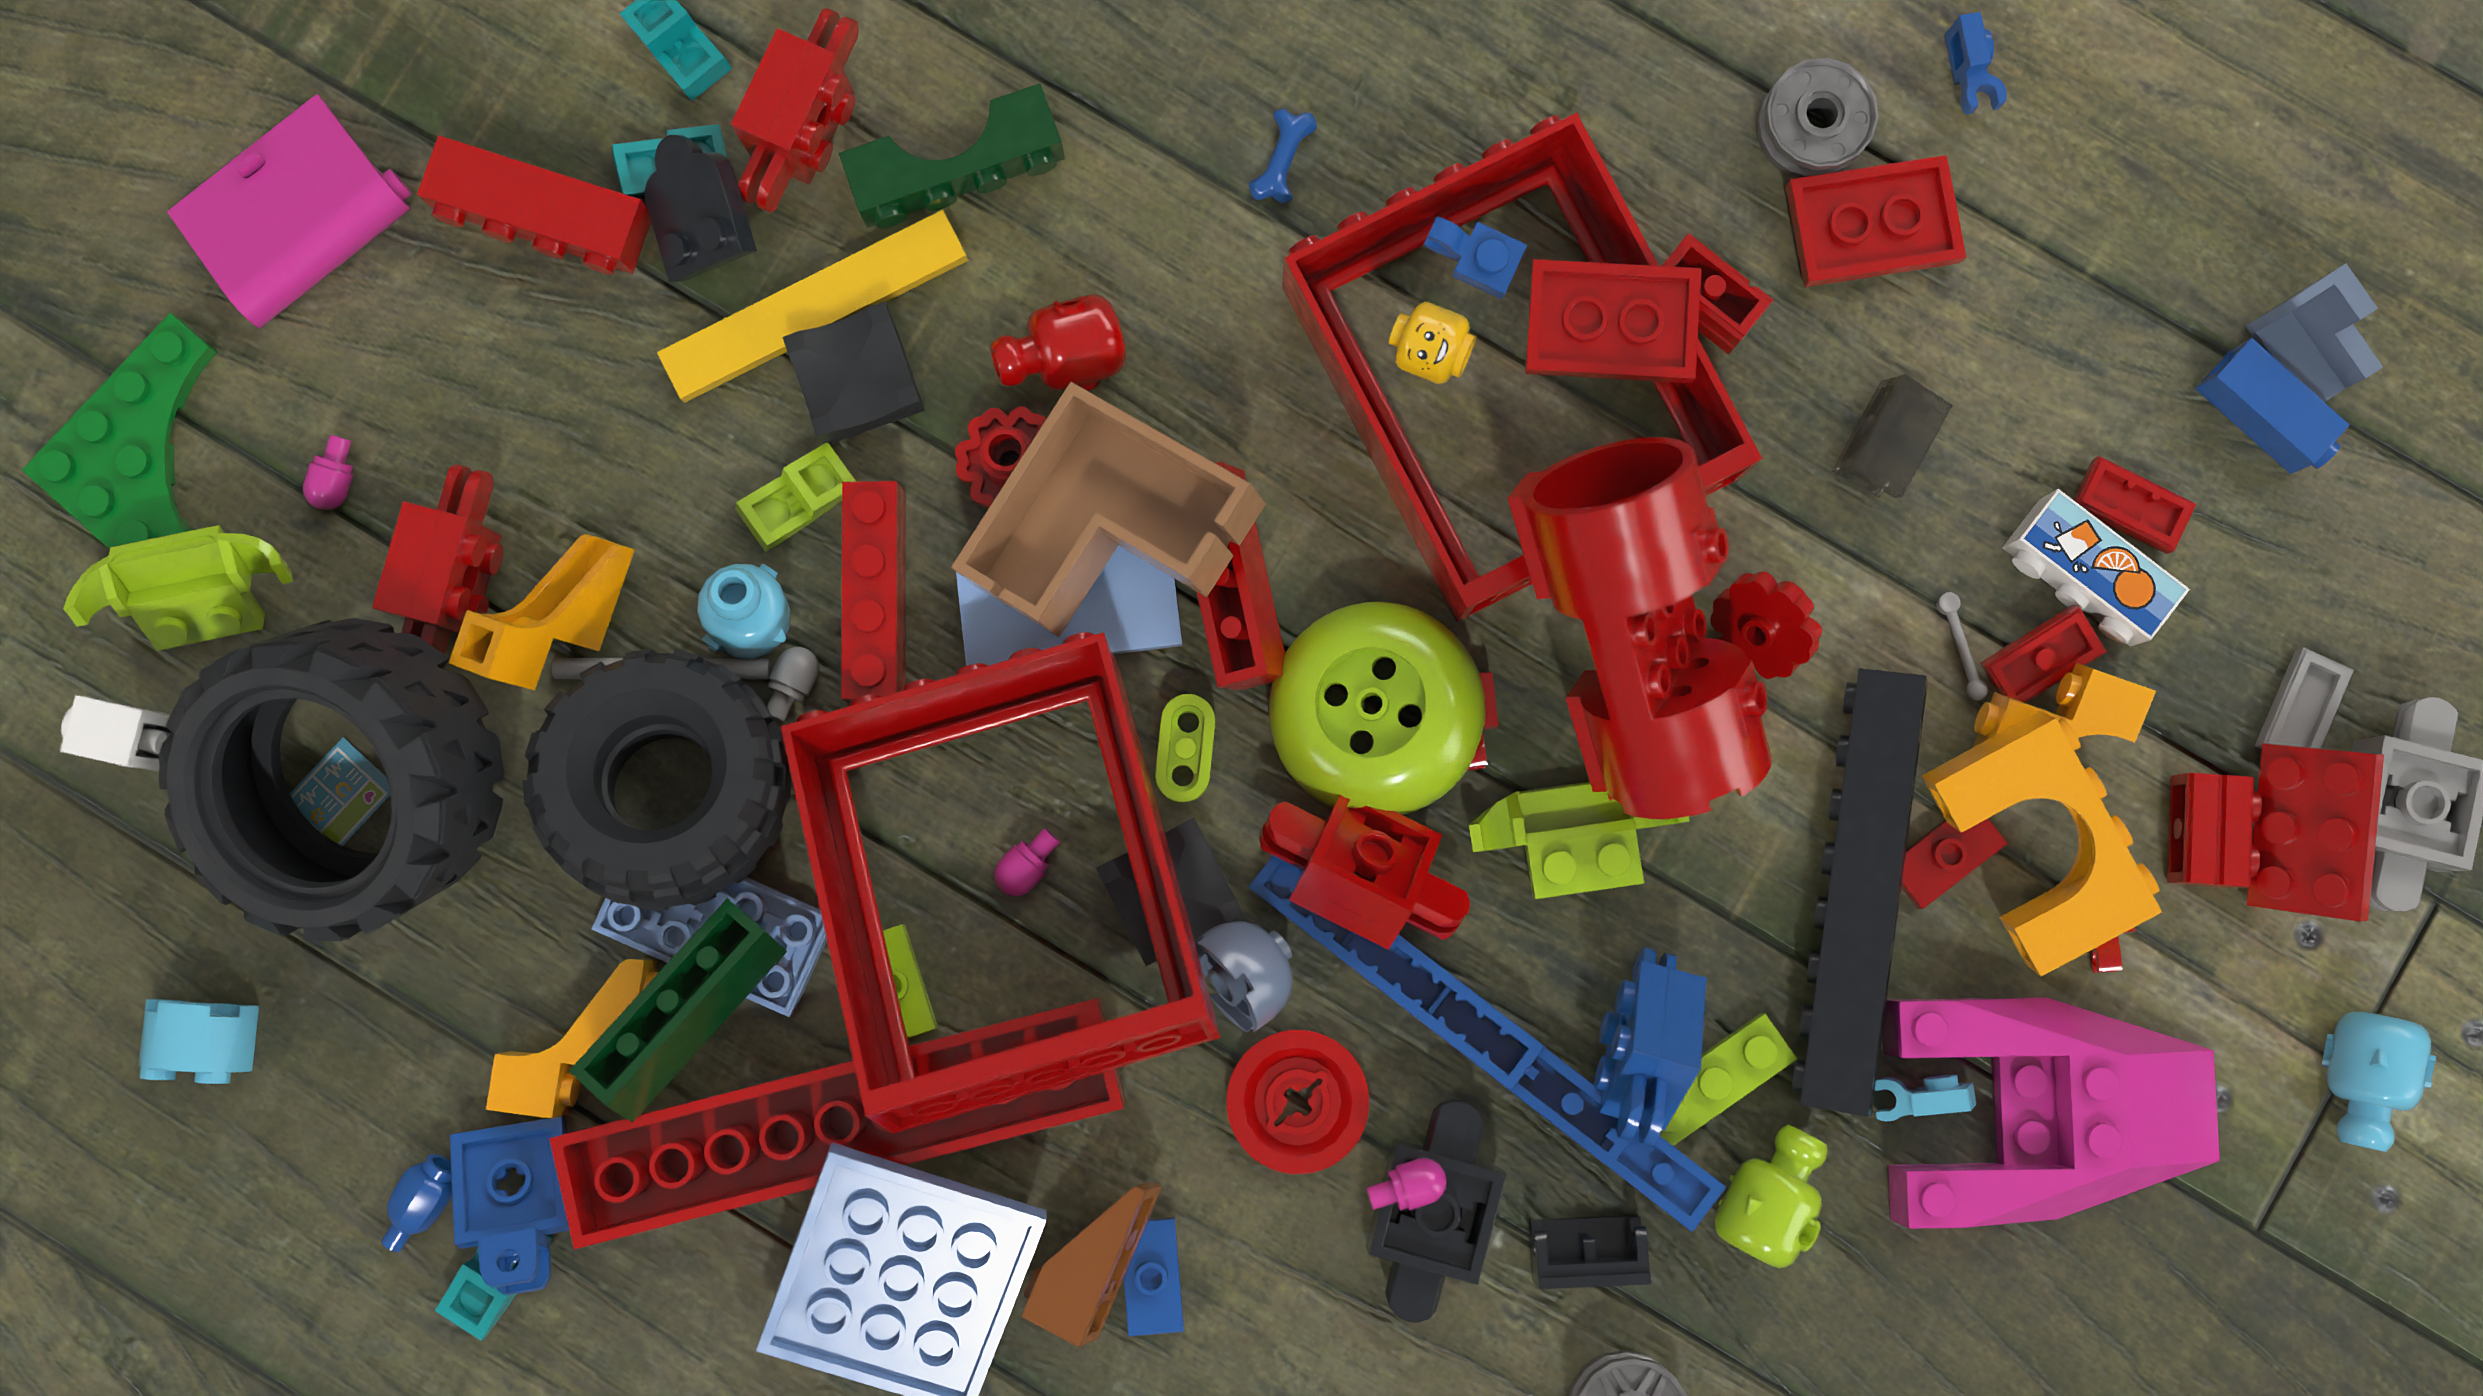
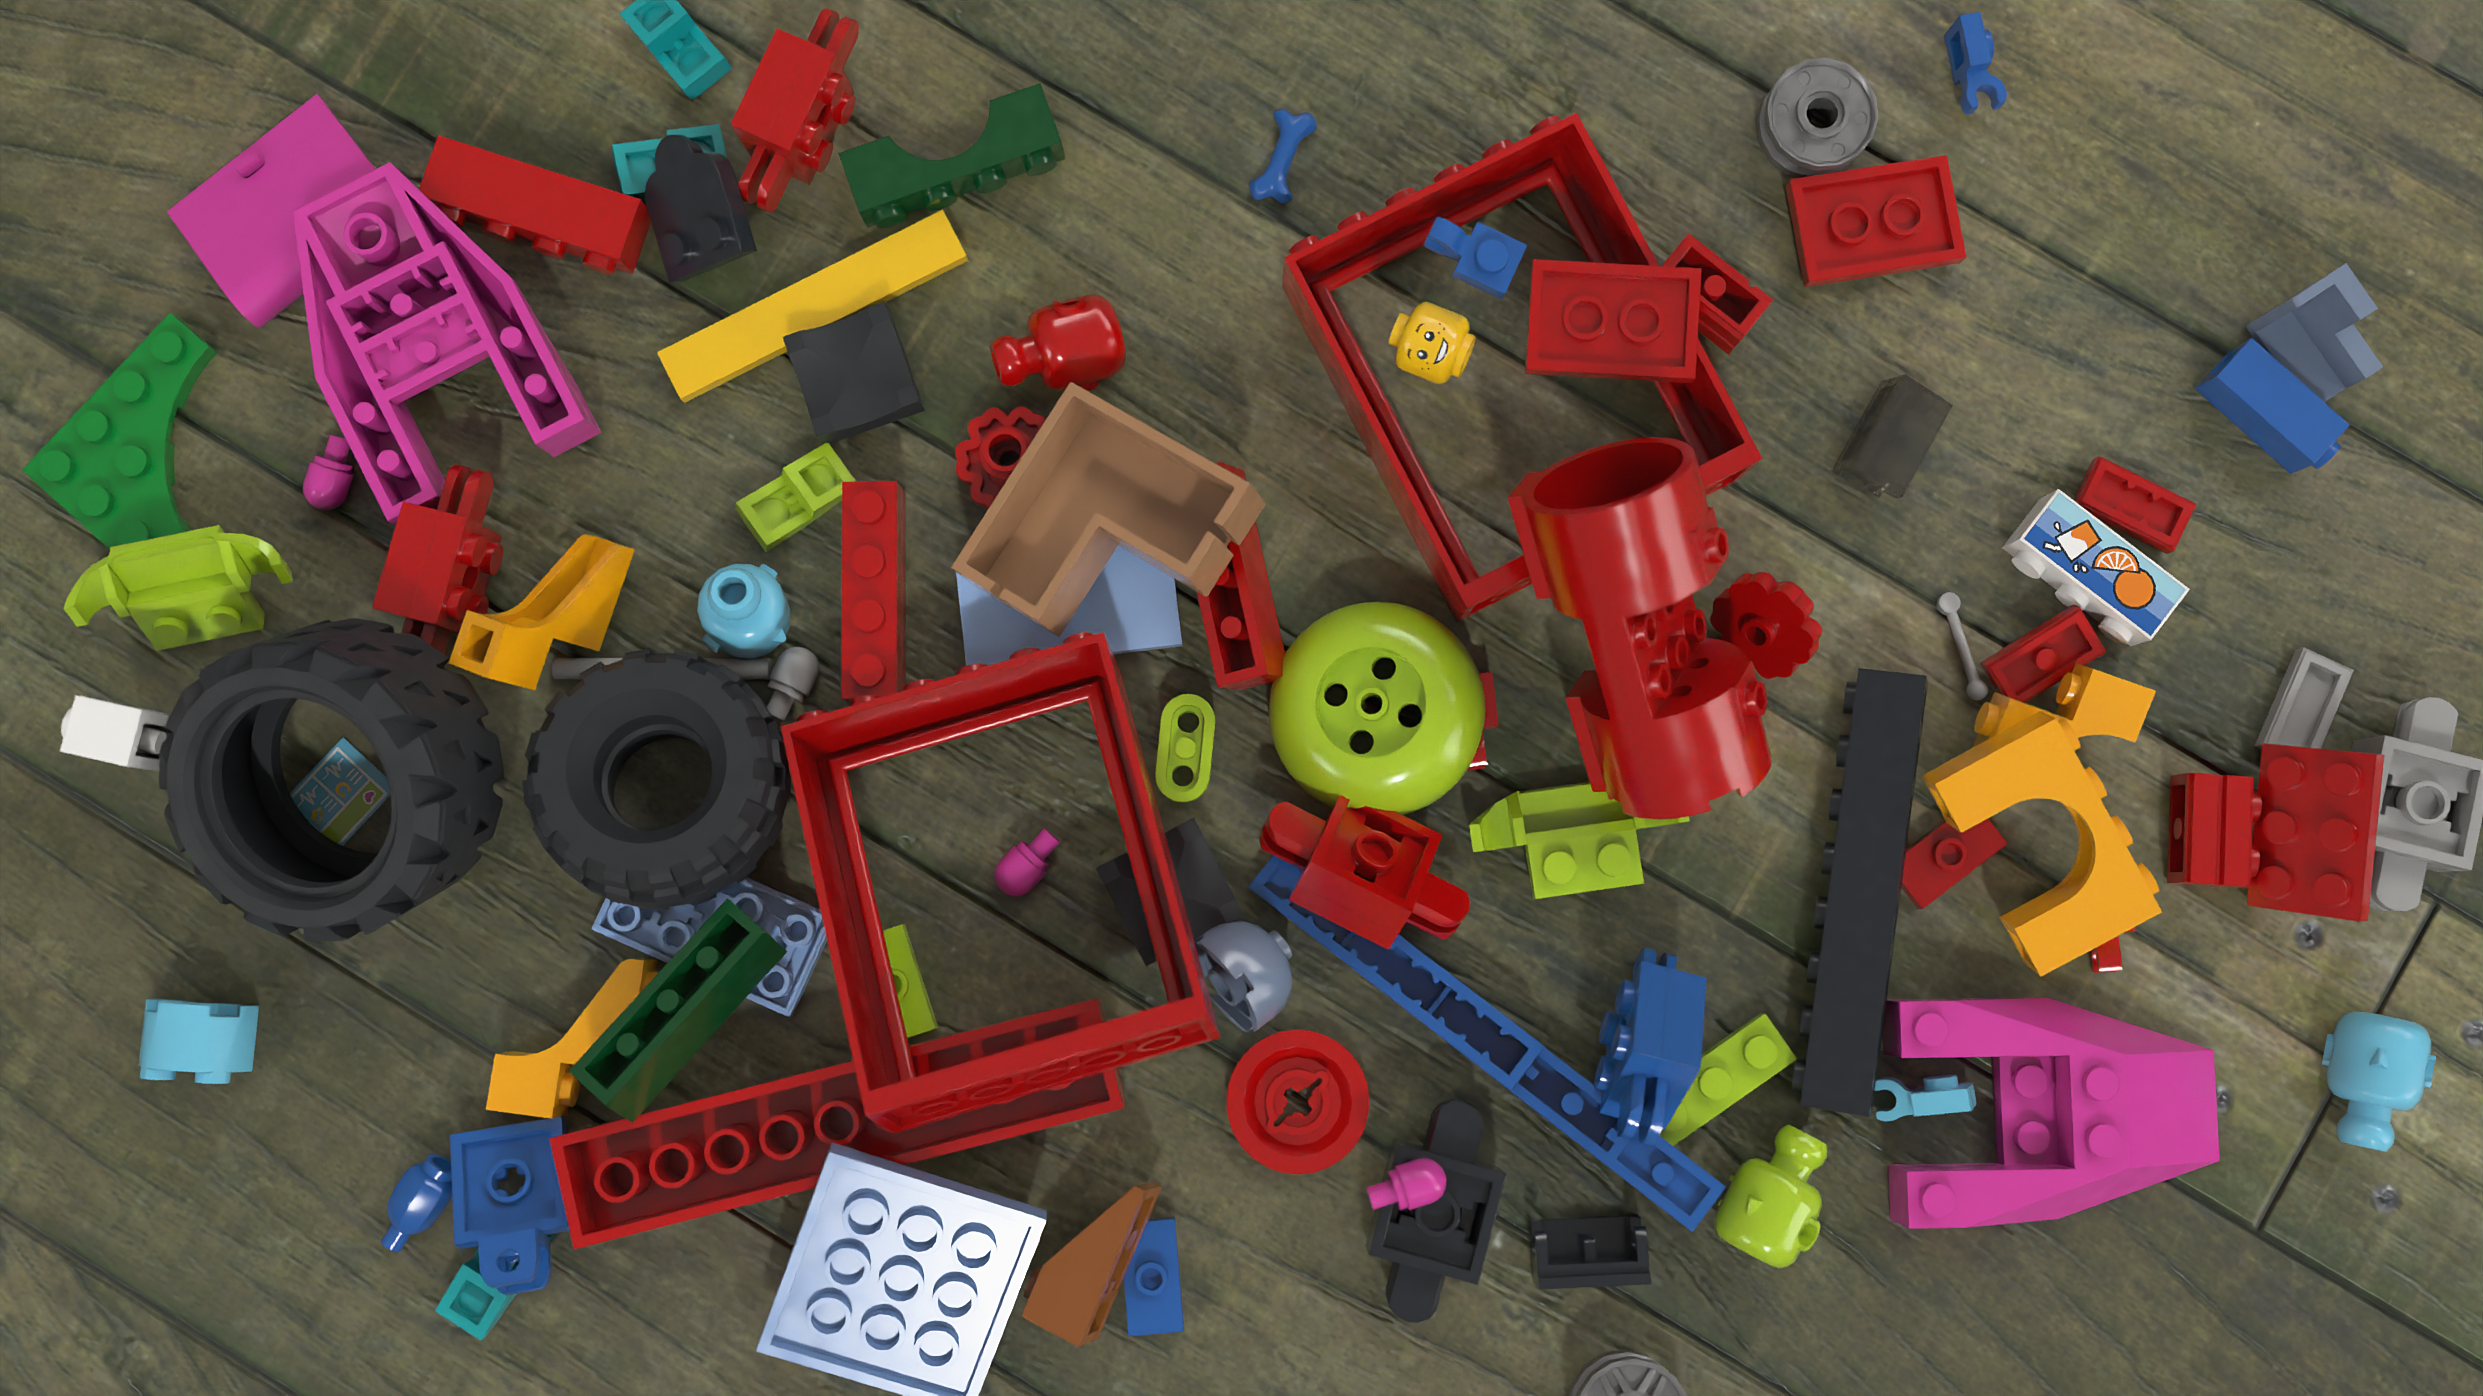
(405, 304): none -> dark pink wedge

